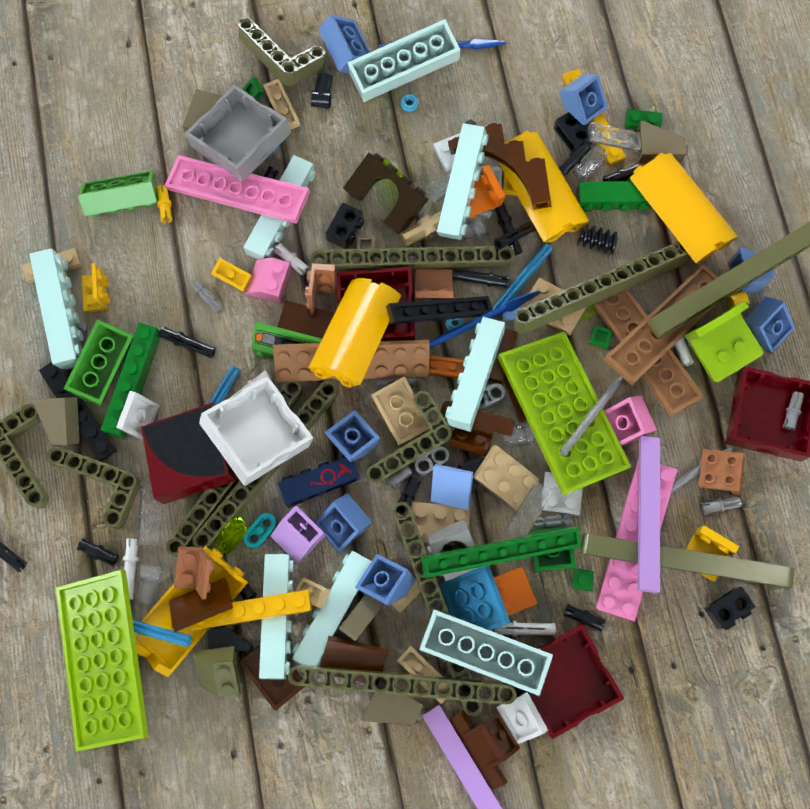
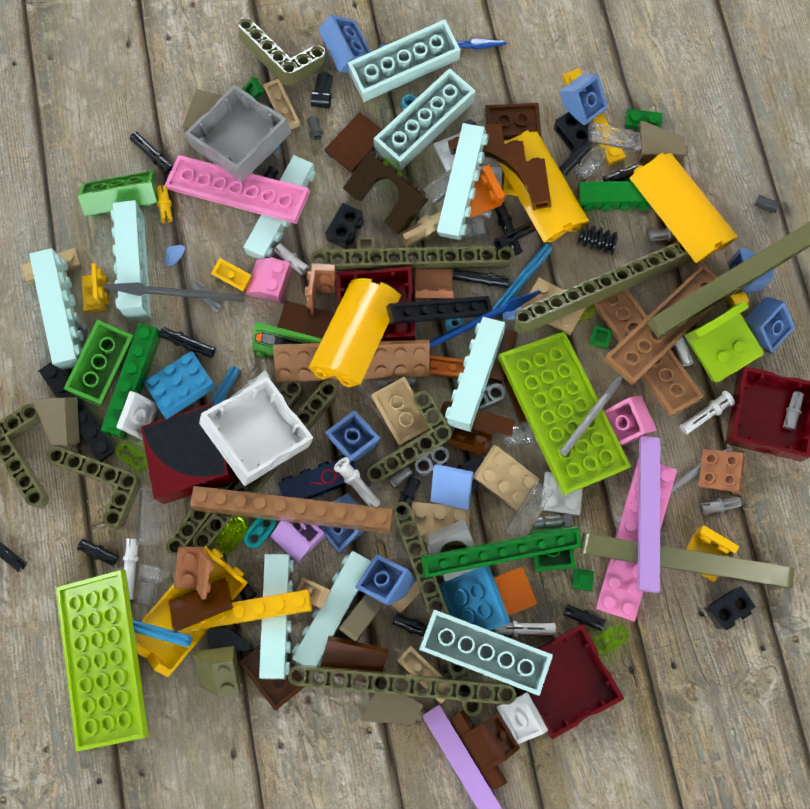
(131, 258): none -> light aqua brick
(134, 453): none -> clear neon green beam
(138, 140): none -> black pin
(139, 289): none -> dark grey piece
(173, 254): none -> light blue tile
(179, 385): none -> dark azure plate
(293, 509): none -> medium nougat brick
(316, 132): none -> dark grey pin
(352, 477): none -> white pin
(354, 142): none -> reddish brown tile
(403, 622): none -> black pin
(424, 119): none -> light aqua brick
(514, 118): none -> reddish brown tile
(612, 643): none -> clear neon green beam
(660, 235): none -> light grey axle
(715, 409): none -> white pin
(766, 203): none -> dark grey pin

